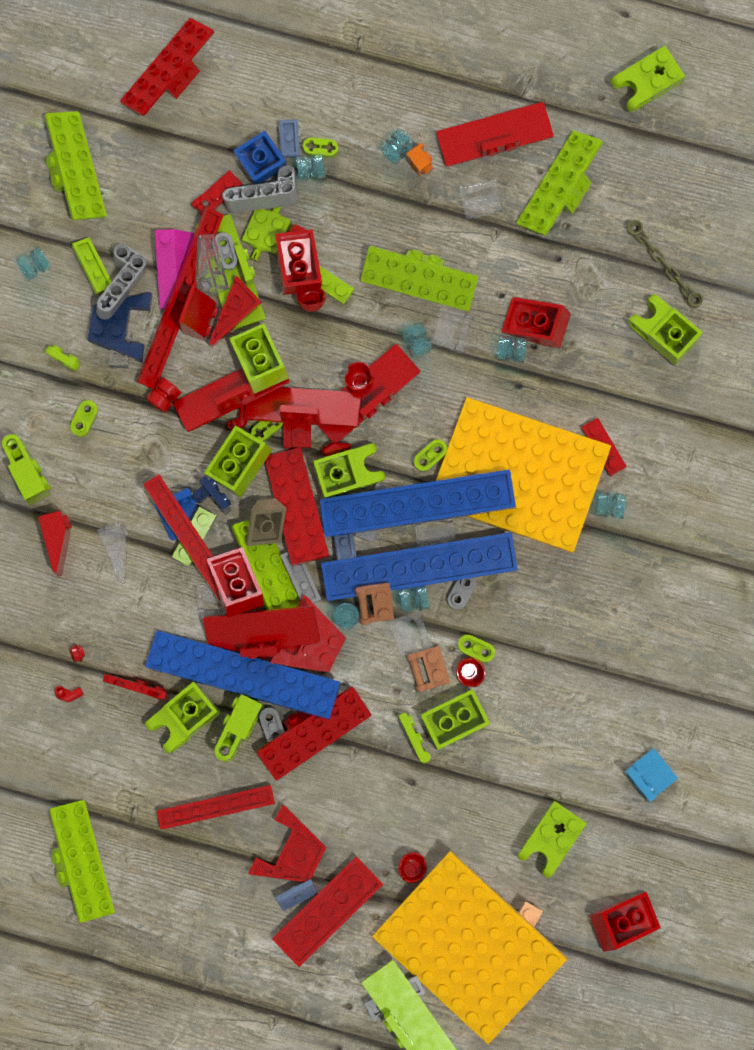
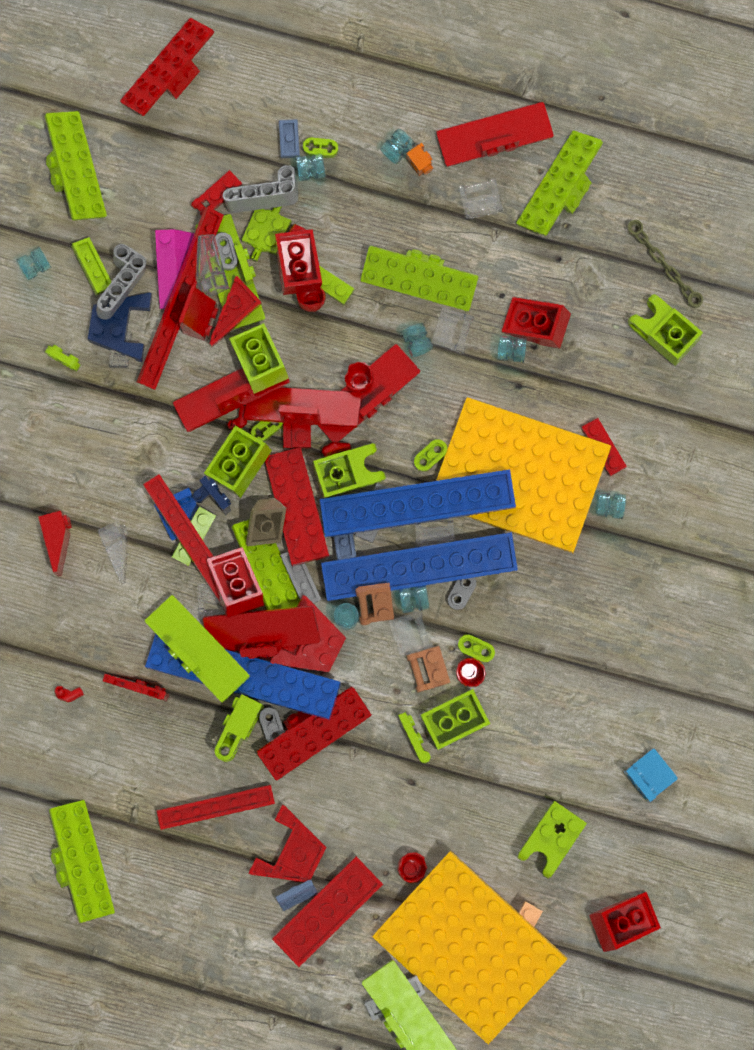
(25, 470): lime brick -> none
(77, 653): red plate -> none
(84, 418): lime plate -> none
(163, 395): red wheel -> none
(179, 720): lime brick -> none
(196, 649): none -> lime bracket
(259, 158): blue brick -> none
(645, 82): lime brick -> none

